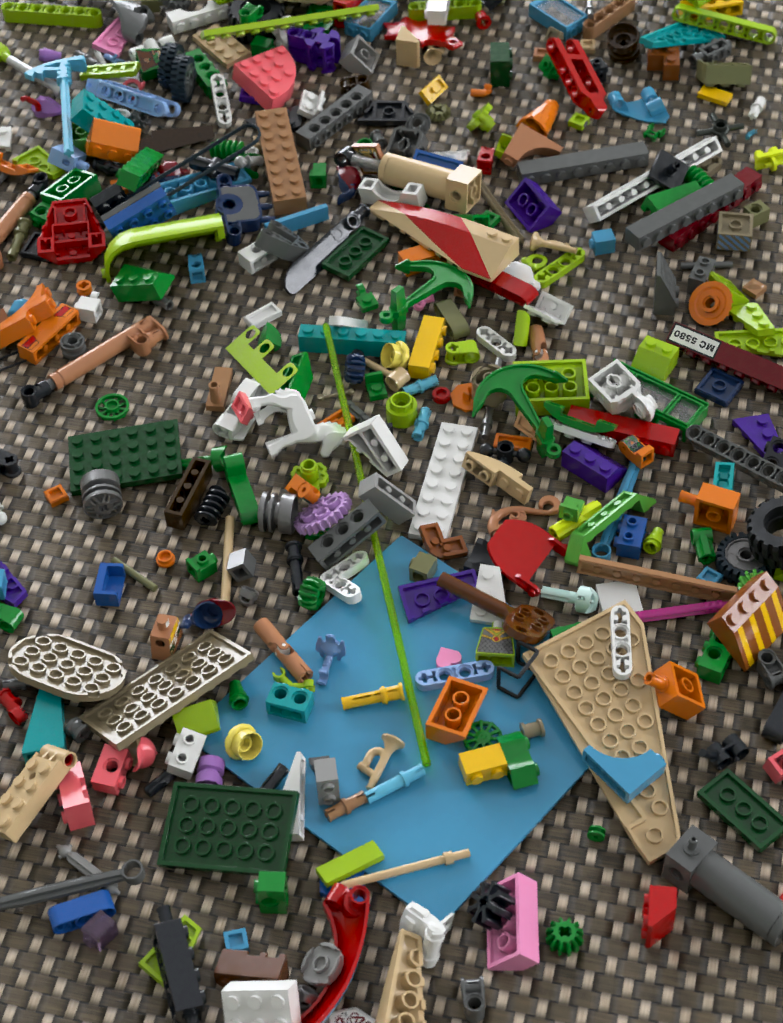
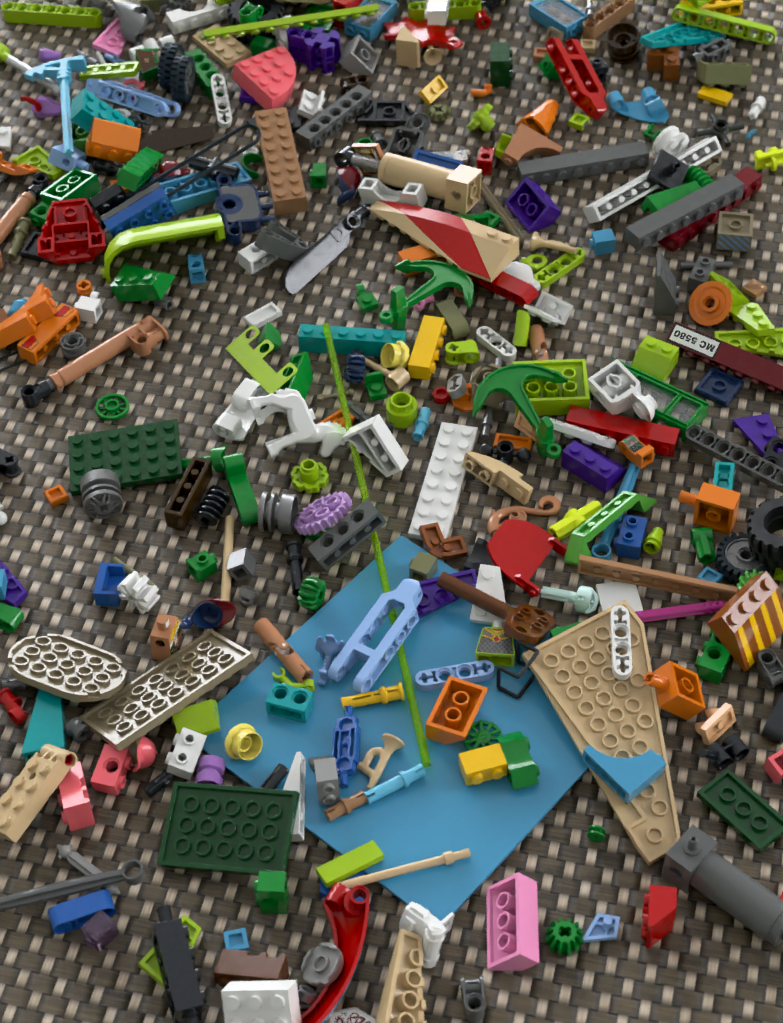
(138, 592): none -> white gear
(165, 559): orange plate -> none
(219, 389): medium nougat piece -> none
(226, 149): green piece -> none
(237, 696): green cone -> none
(242, 408): coral plate -> none
(248, 161): light grey pin -> none
(303, 489): orange leg -> none
(304, 218): dark azure tile -> none
(337, 578): white beam -> none
(346, 745): none -> blue piece
(347, 322): white beam -> none
(355, 253): dark green plate -> none
(378, 659): none -> light blue piece
(387, 498): light grey brick -> none
(421, 385): medium azure pin -> none
(448, 657): bright pink tile -> none
(456, 386): none -> light grey beam
(491, 905): black gear -> none
(533, 729): dark tan bush -> none
(557, 410): green slope -> none
(571, 509): bright green bracket -> none
(602, 928): none -> light blue piece
(671, 141): none -> white wheel
(719, 721): none -> light nougat tile
(760, 211): olive brick -> none

